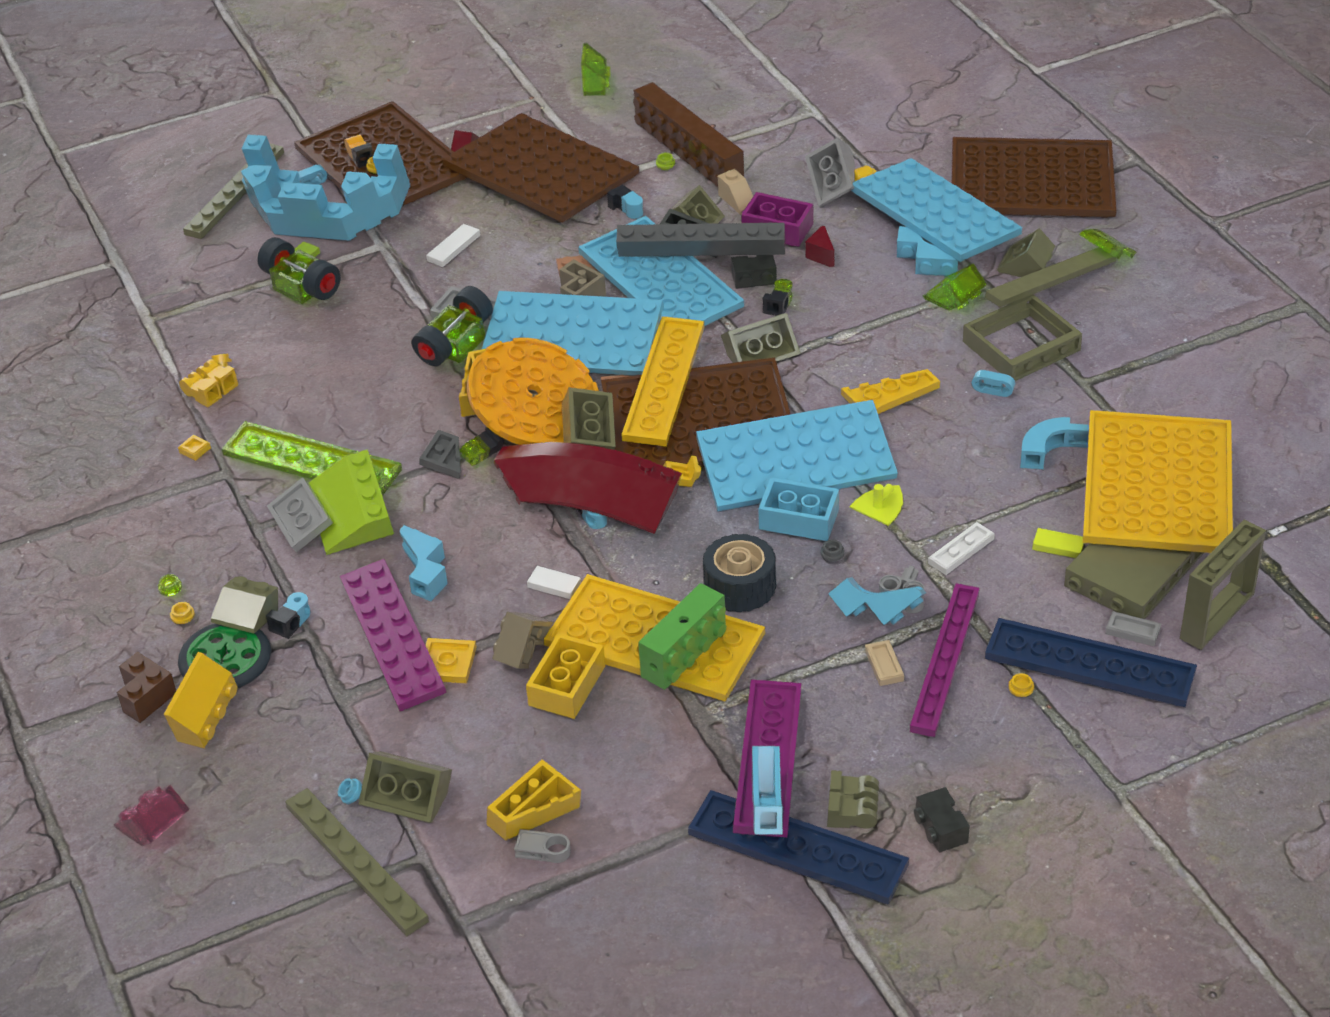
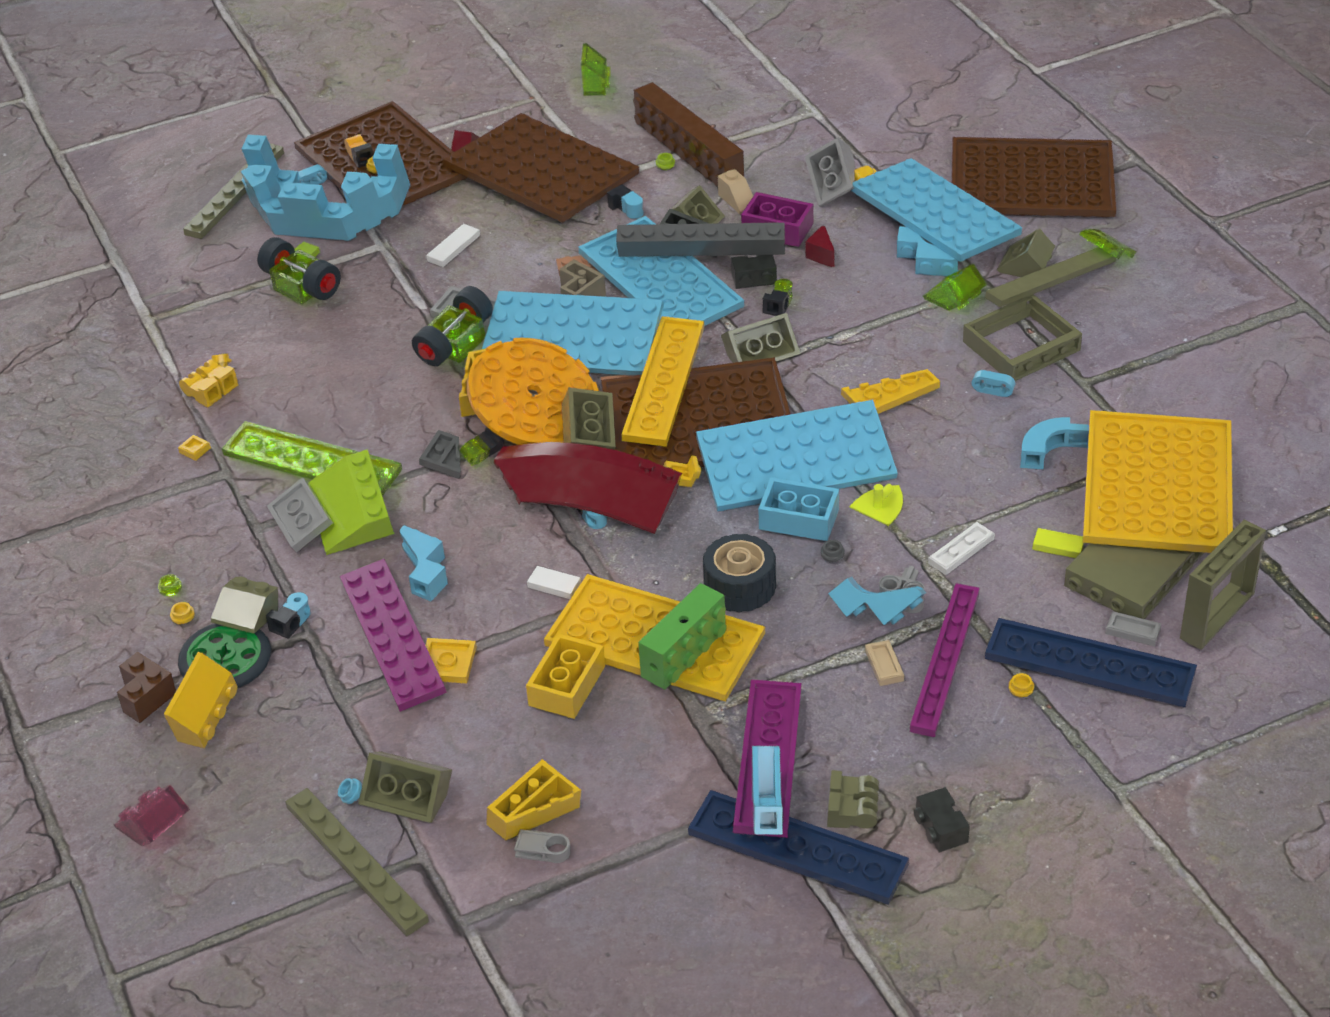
(519, 637): dark tan brick -> none

